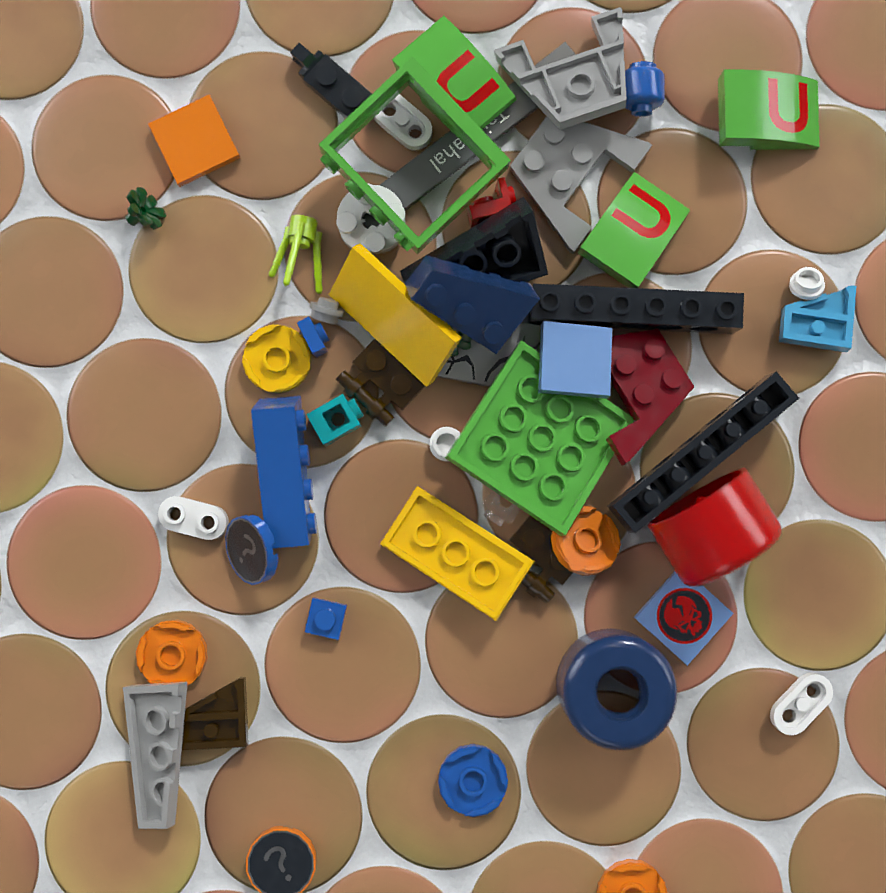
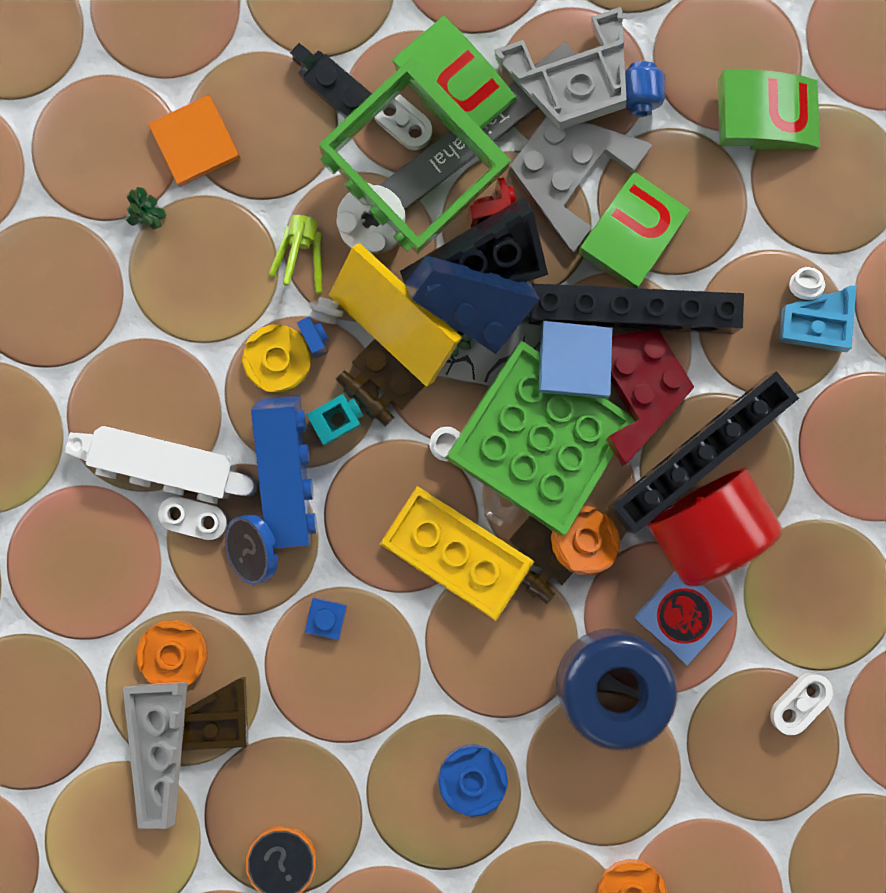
(160, 462): none -> white hinge

